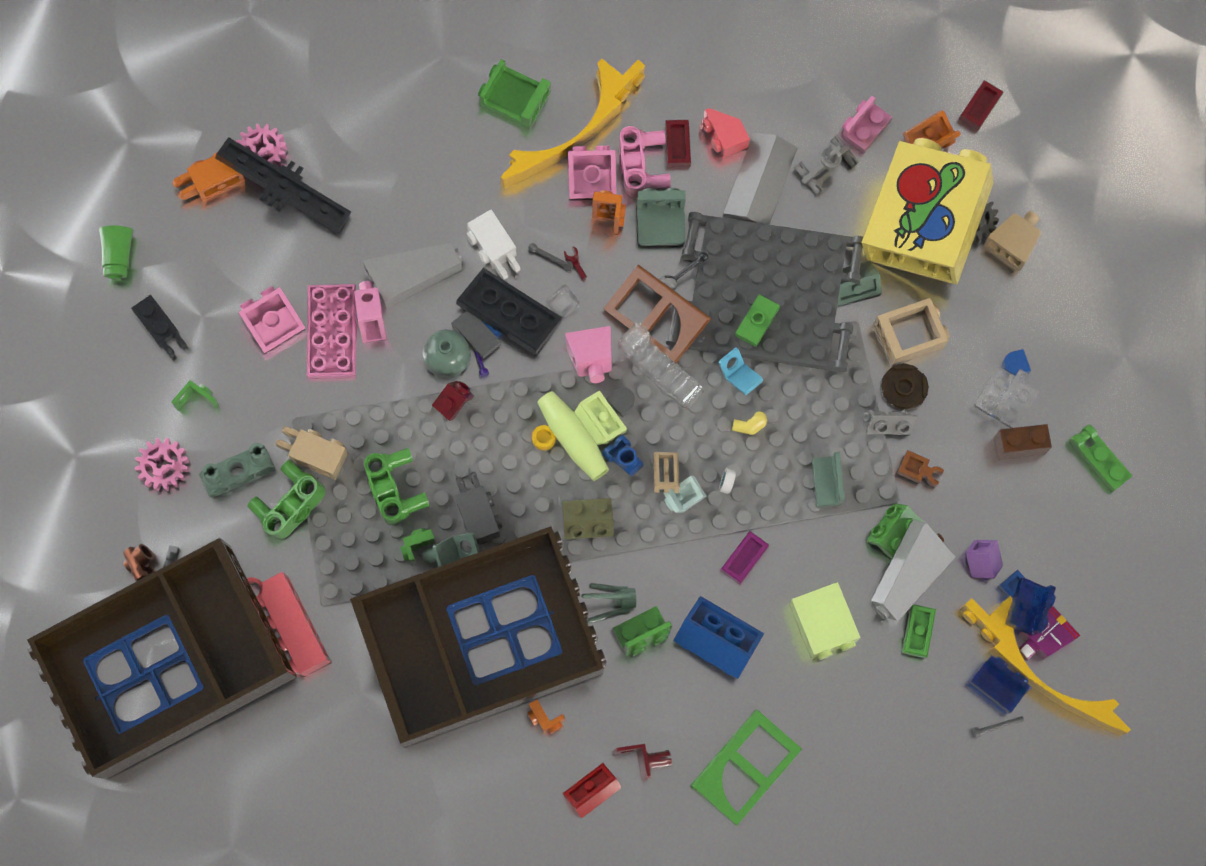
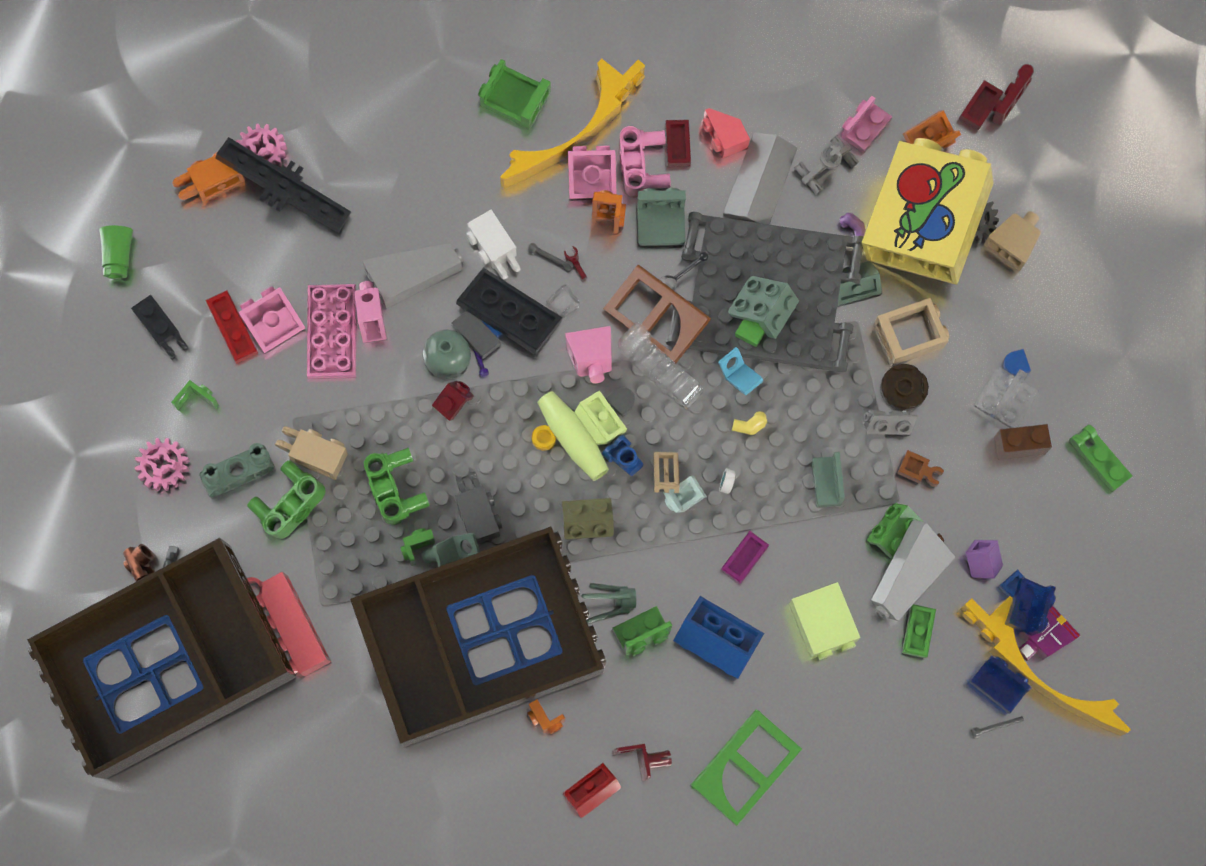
(231, 327): none -> red tile
(765, 303): none -> sand green bracket
(854, 222): none -> medium lavender arm
(1013, 94): none -> dark red hinge

